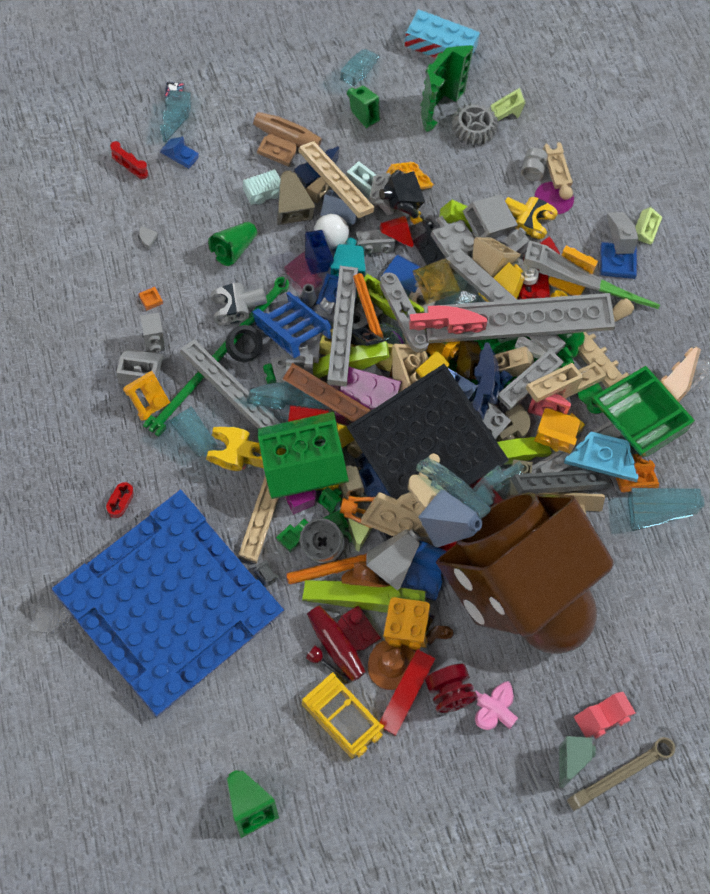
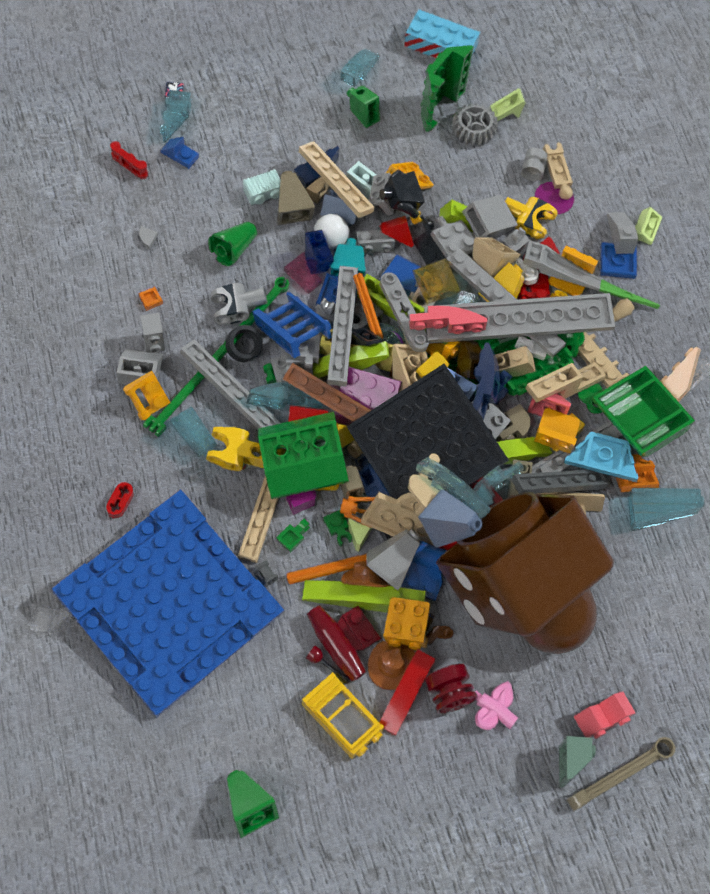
(282, 137): medium nougat plate -> none
(308, 295): dark grey cone -> none
(324, 530): dark grey wheel -> none
(330, 499): green tile -> none
(516, 389): light grey plate -> none

